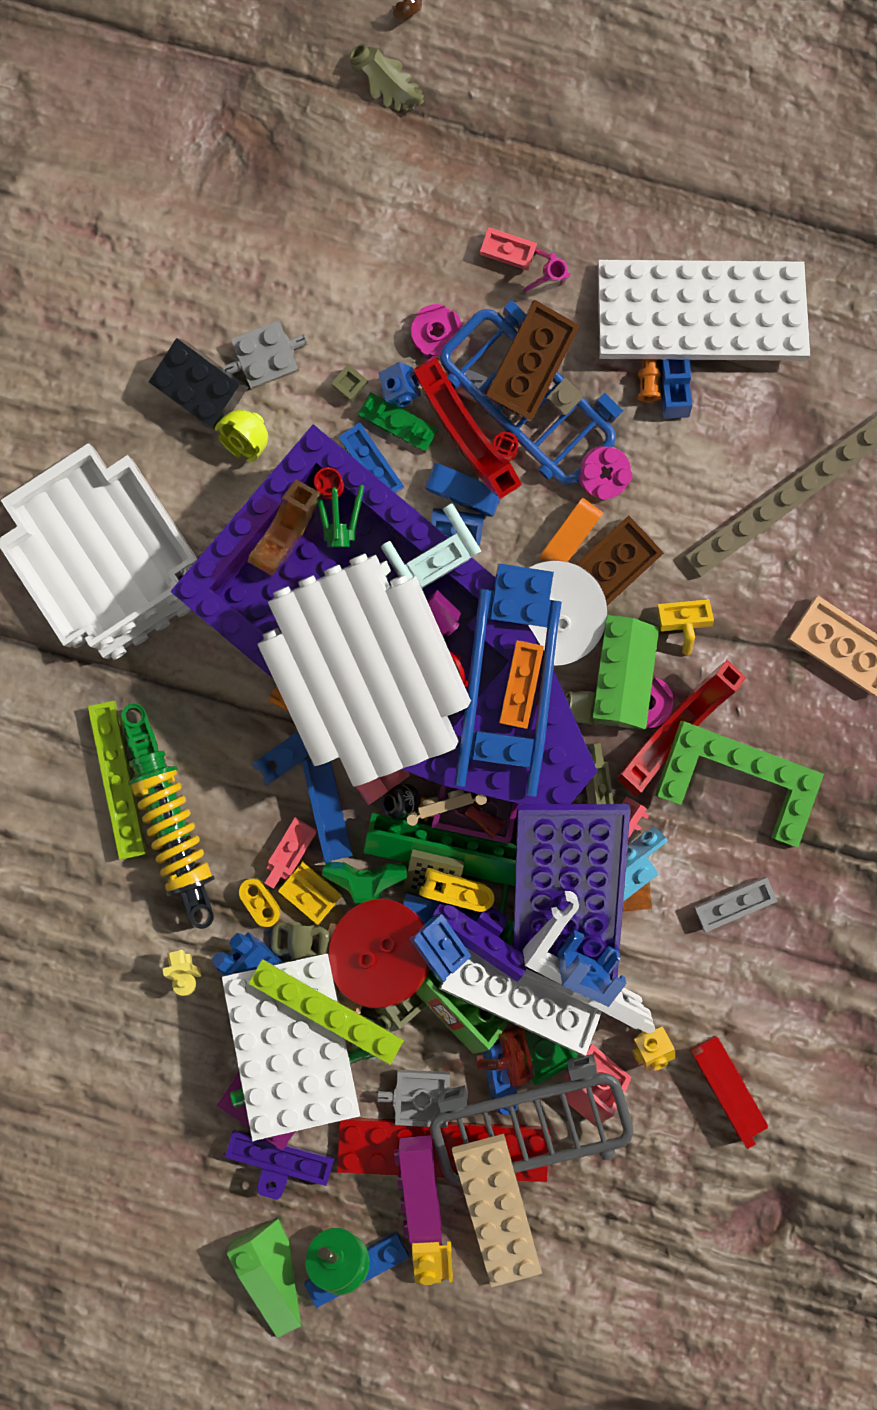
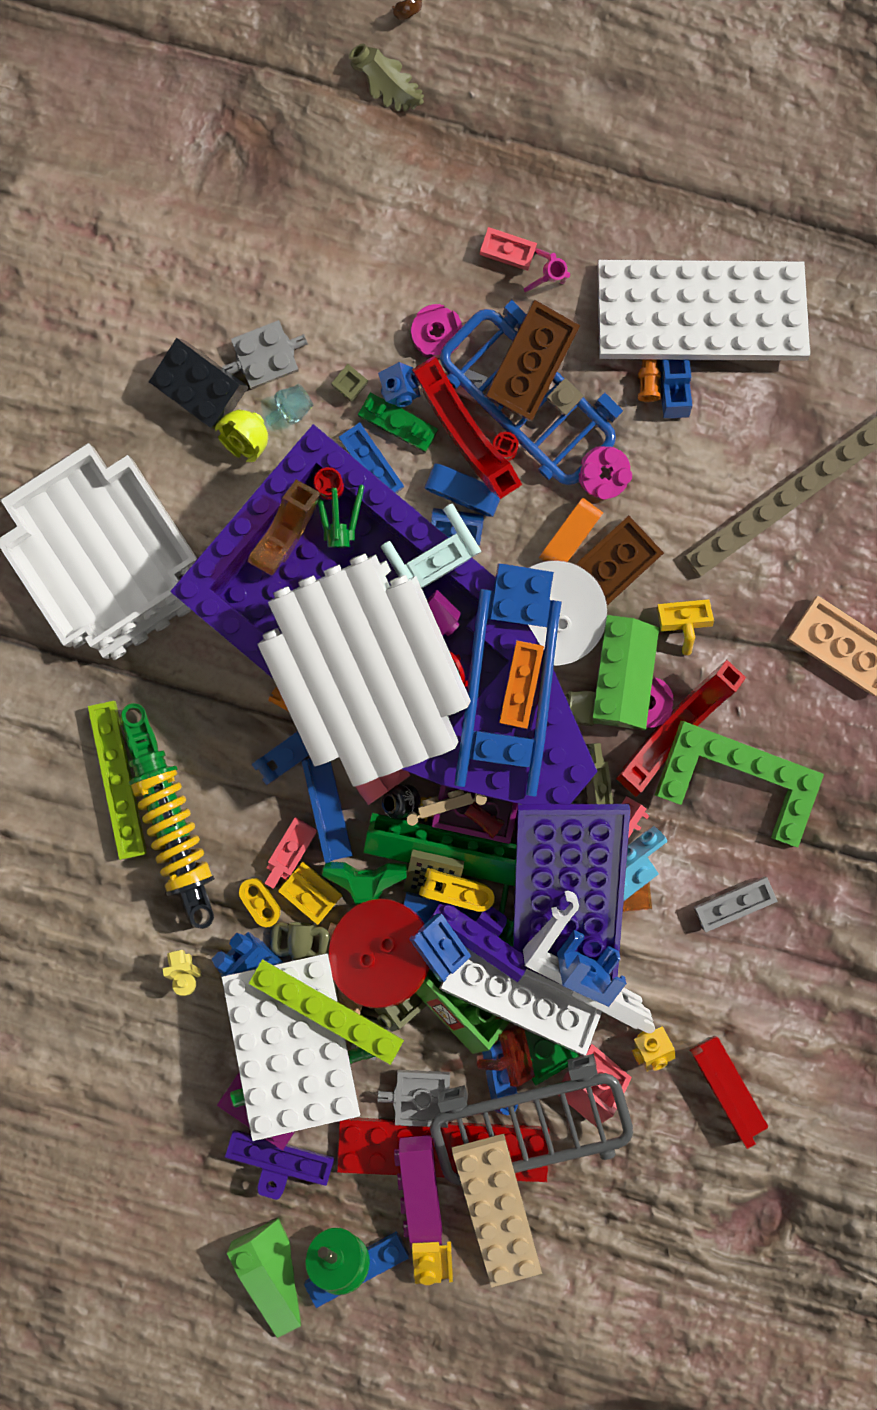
(291, 405): none -> clear light blue piece

